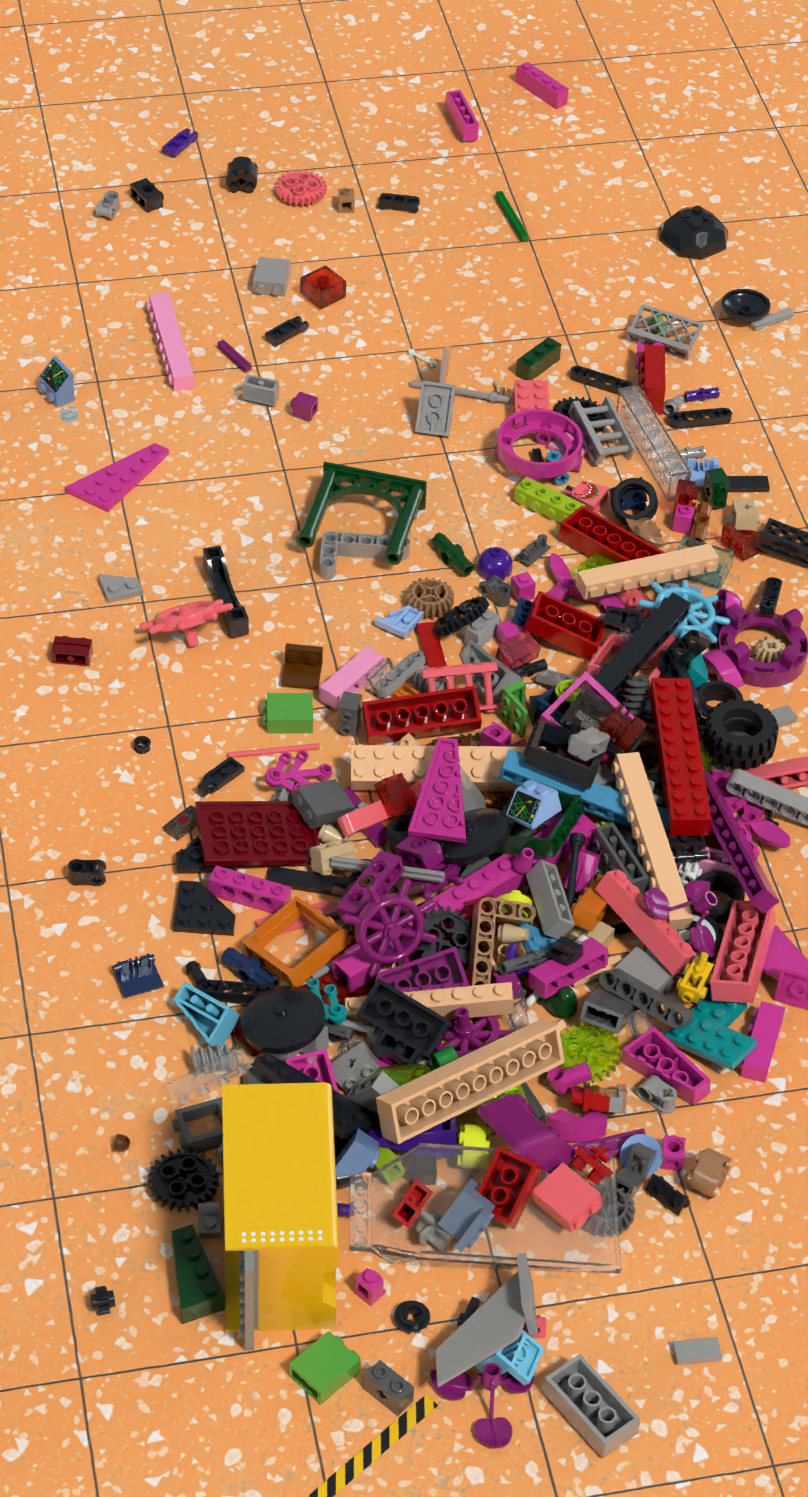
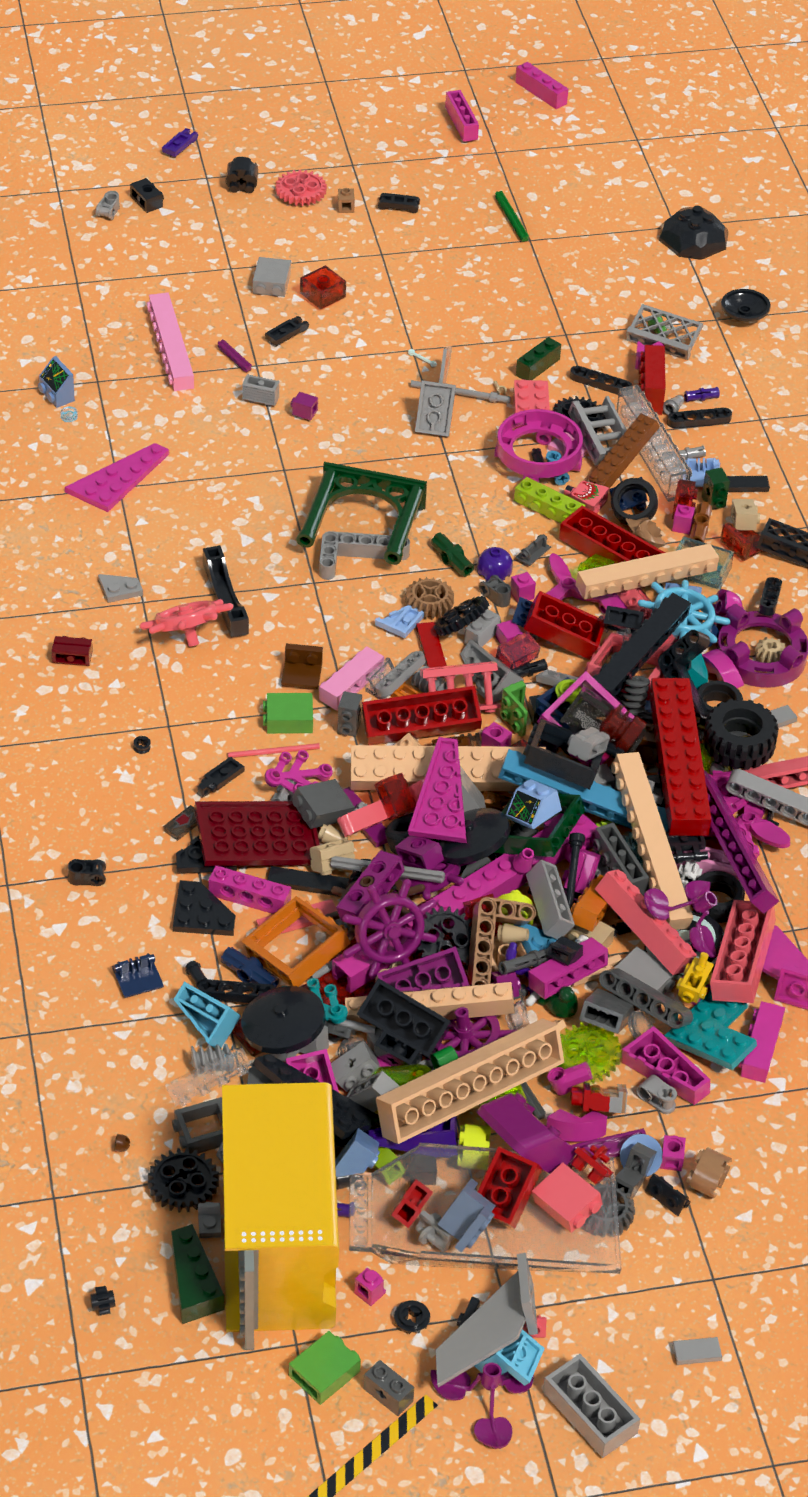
(624, 451): none -> dark orange piece
(772, 319): light grey axle -> none

